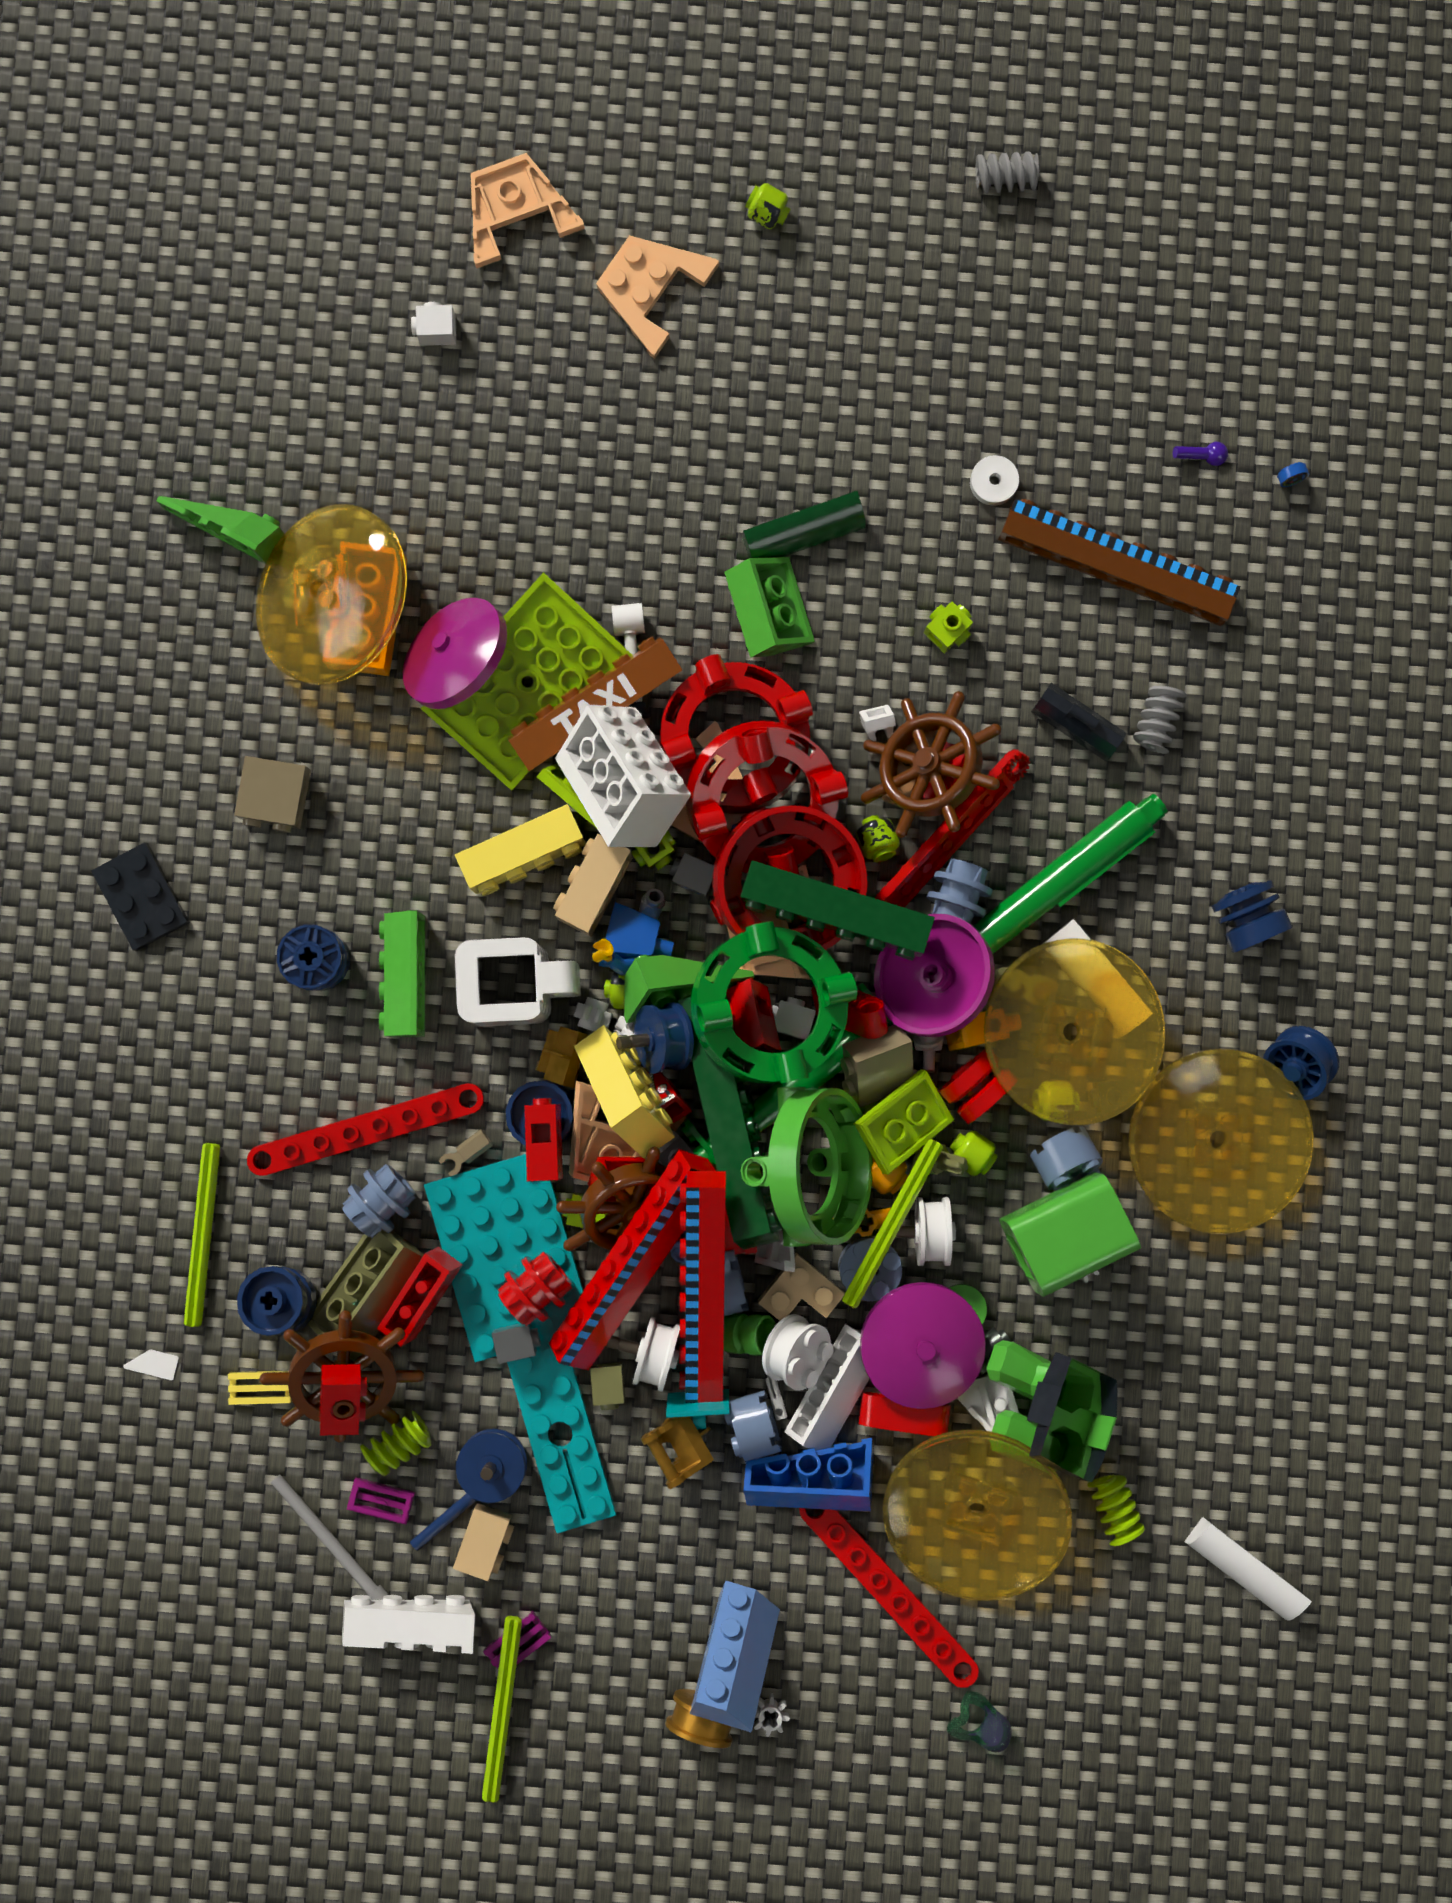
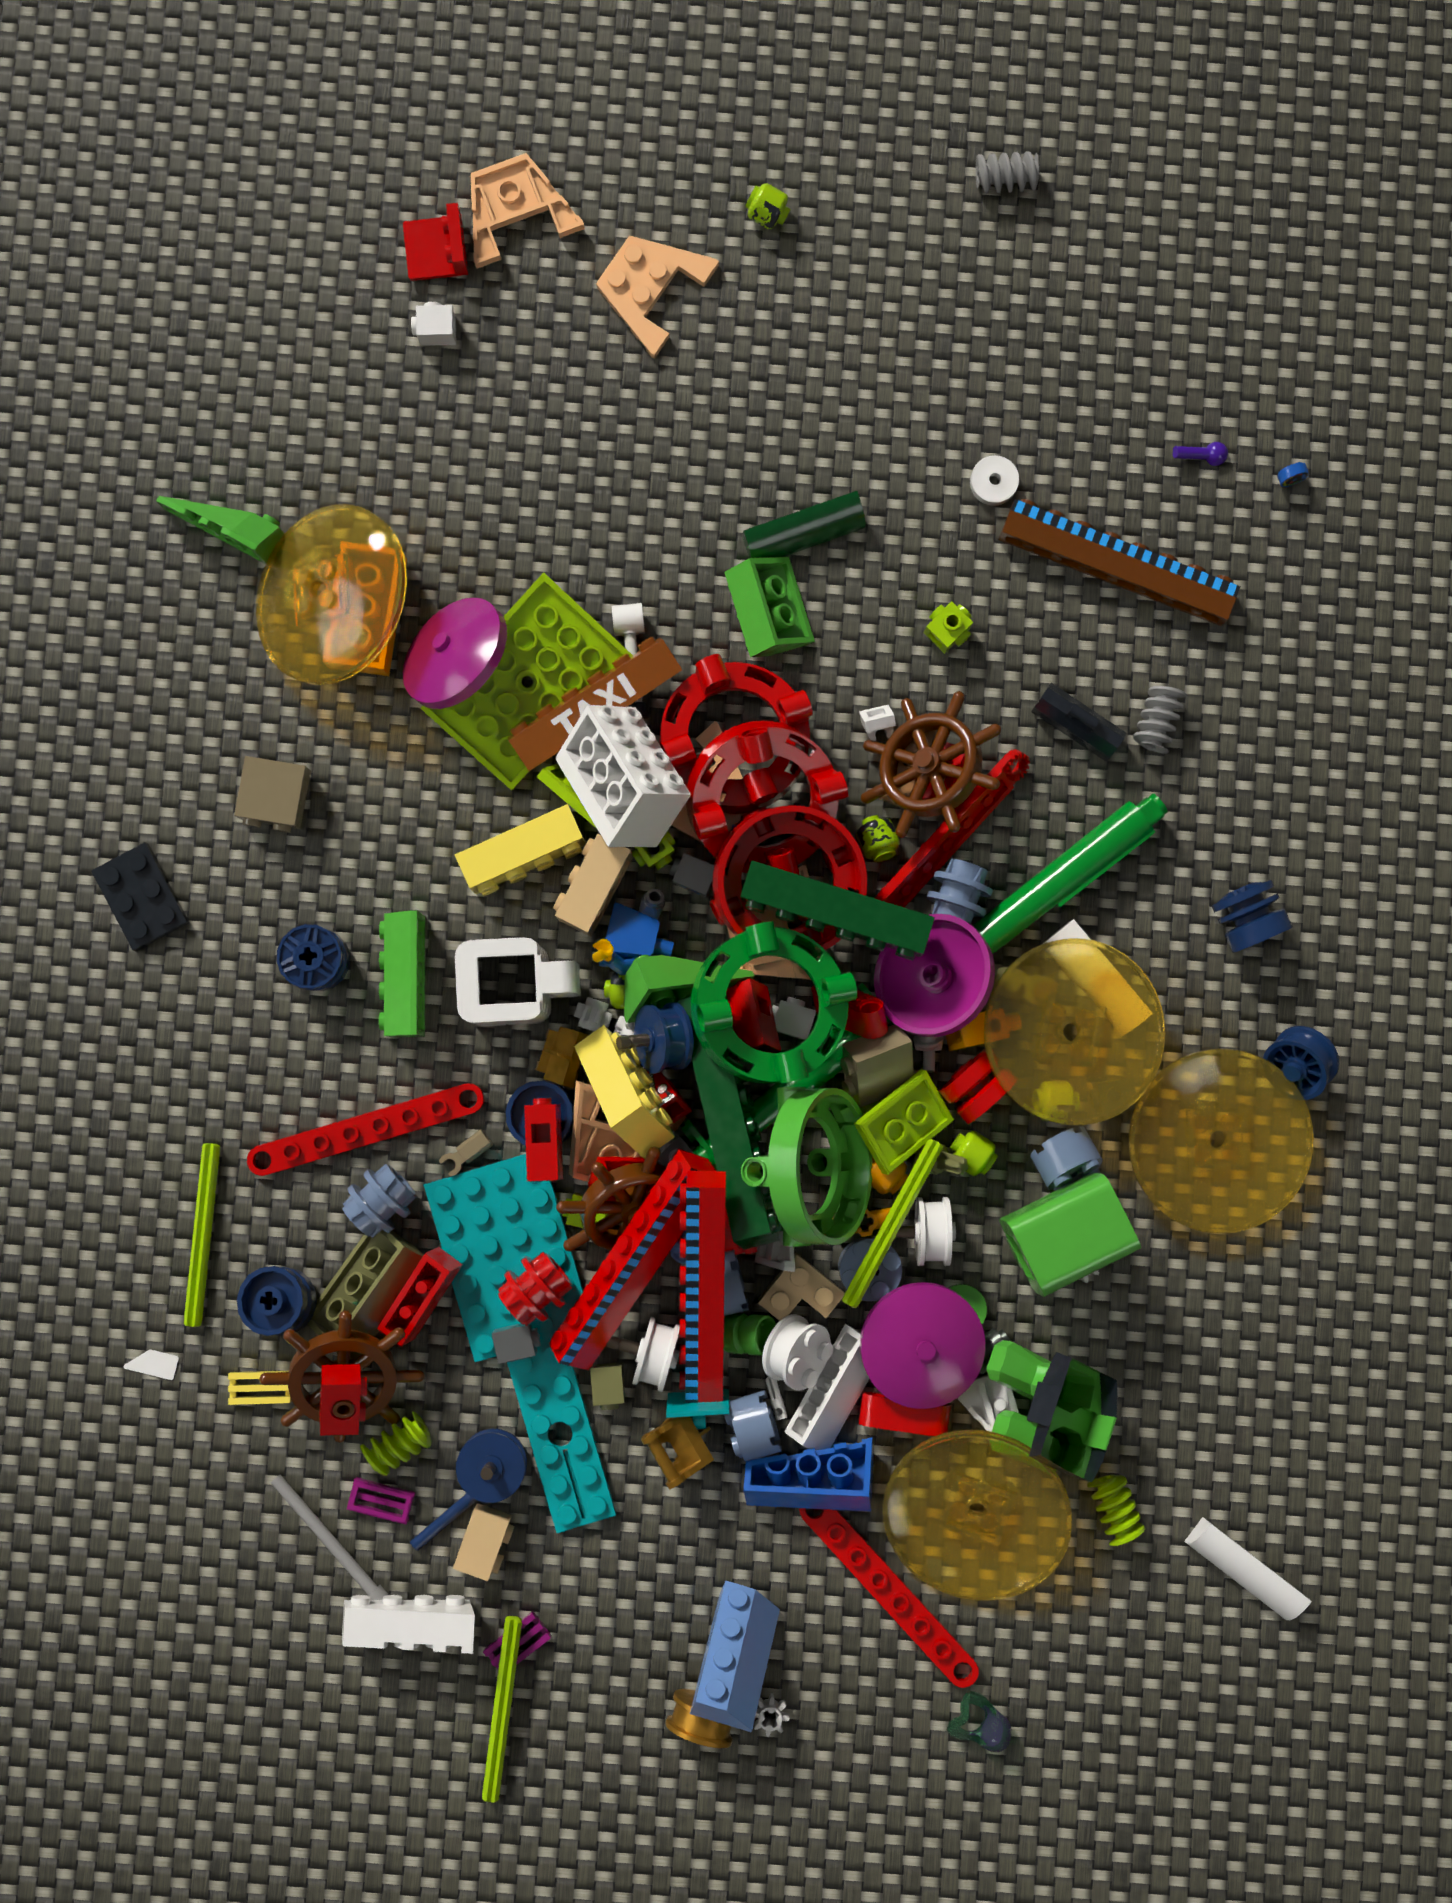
(436, 246): none -> red bracket

